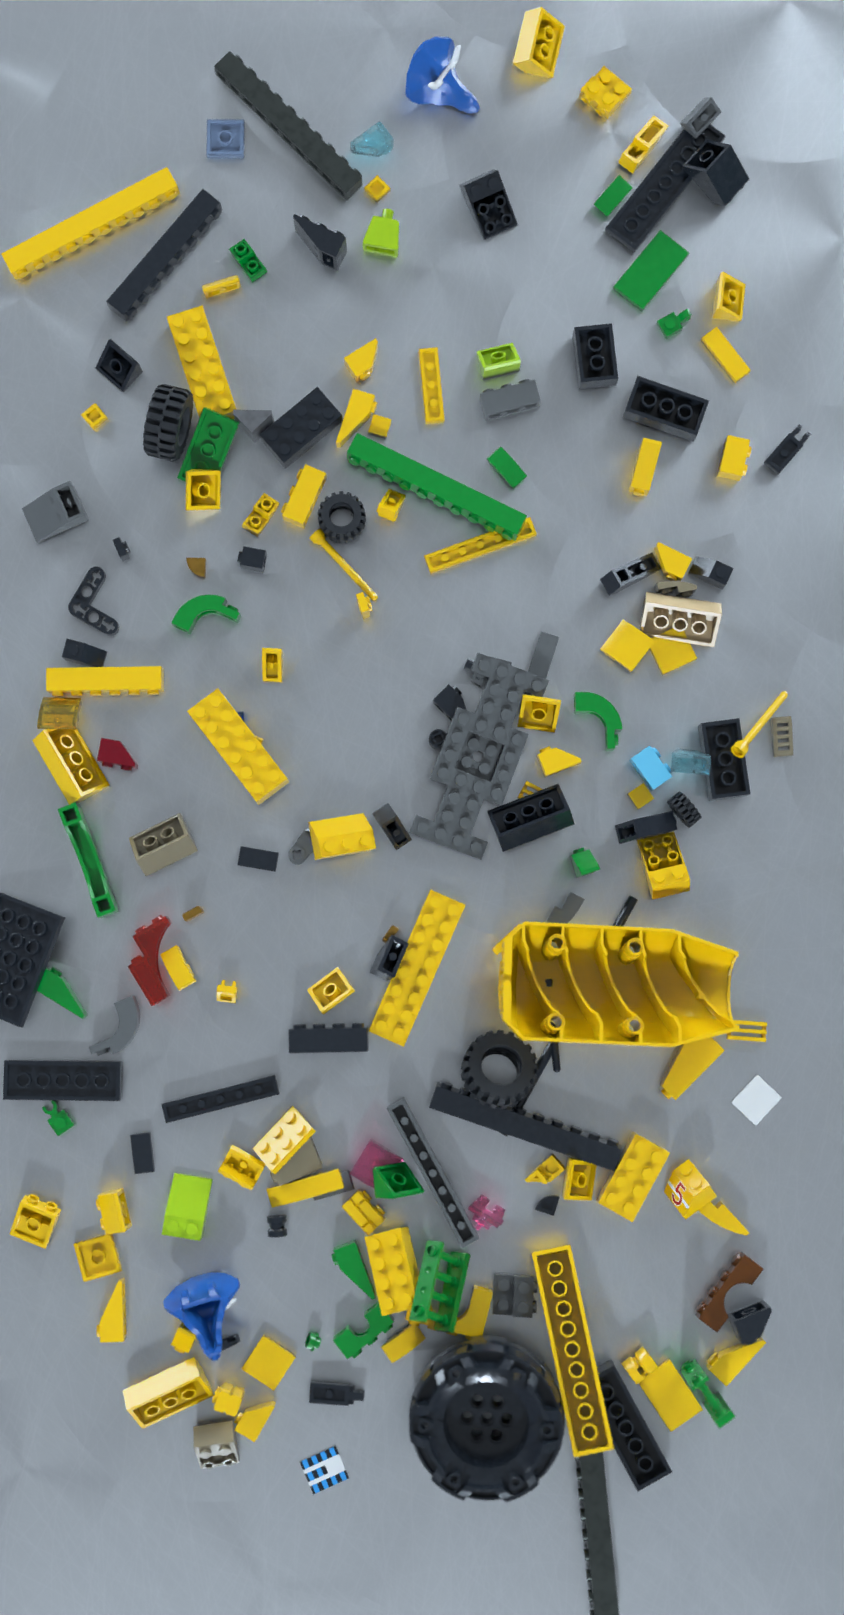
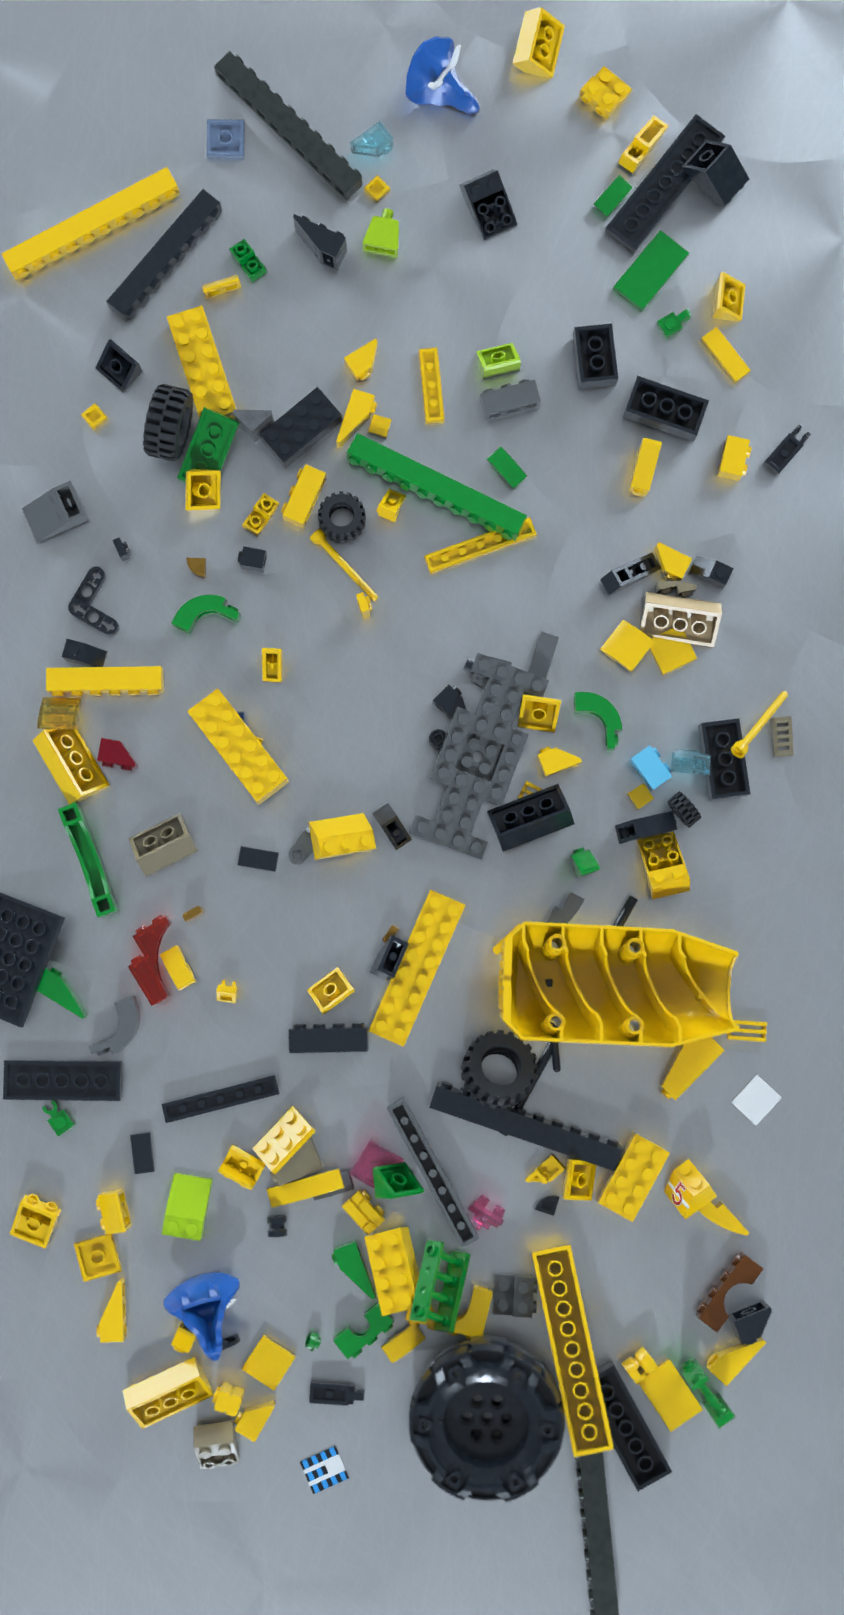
(701, 117): dark grey slope -> none

